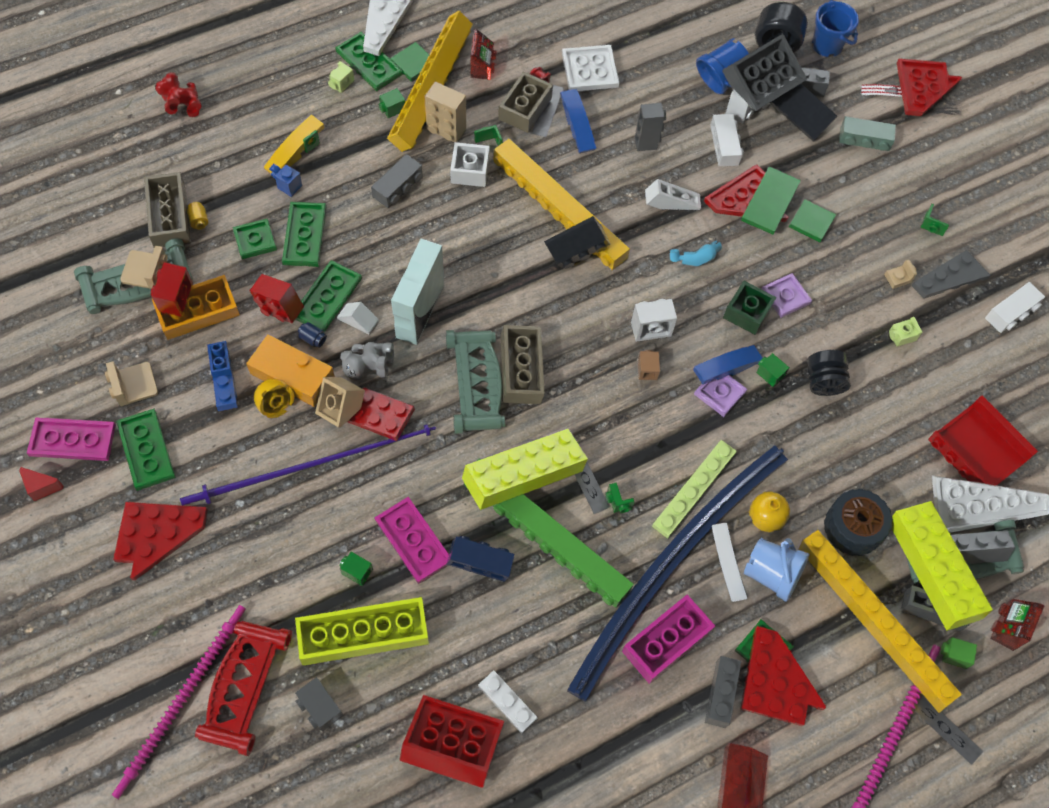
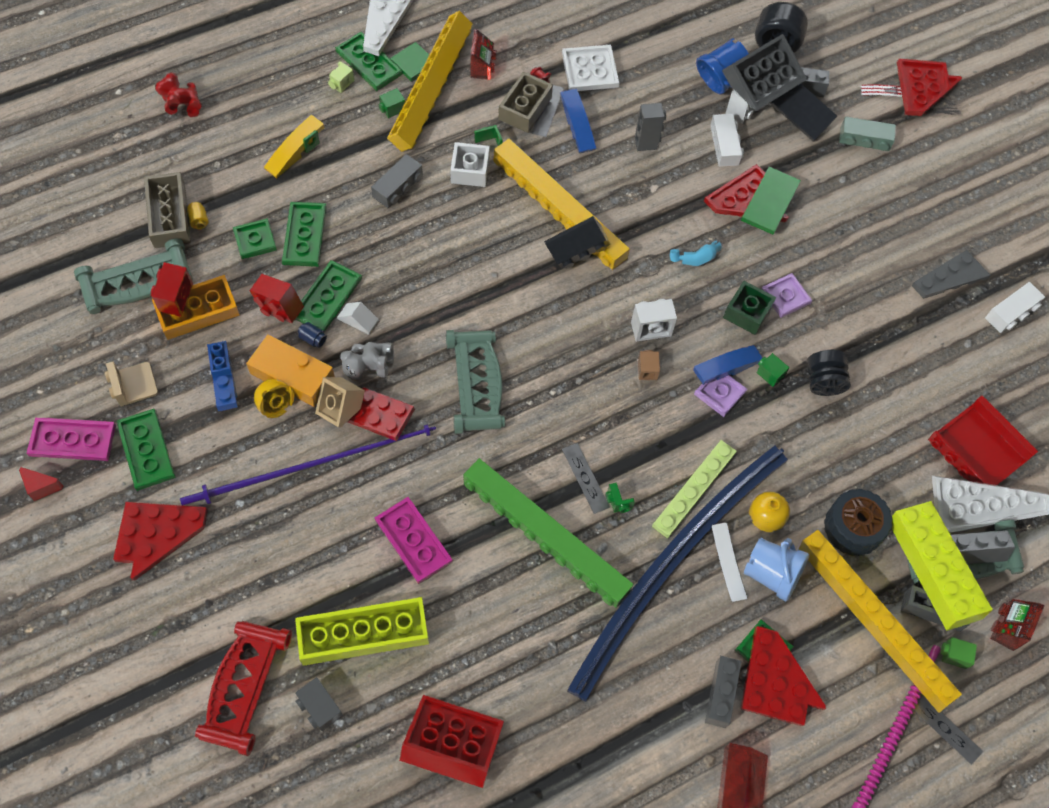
(132, 771): dark pink hose -> none
(142, 267): tan bracket -> none
(287, 179): blue brick -> none
(356, 568): green brick -> none
(418, 291): light aqua tile -> none
(445, 112): tan brick -> none
(480, 558): dark blue brick -> none
(507, 701): white plate -> none
(522, 364): dark tan brick -> none
(524, 468): neon yellow brick -> none
(668, 638): dark pink brick -> none
(669, 196): white slope -> none
(812, 220): green tile -> none
(834, 25): blue piece -> none
(901, 275): tan bracket -> none
(905, 332): yellowish green brick -> none
(933, 225): green bracket -> none

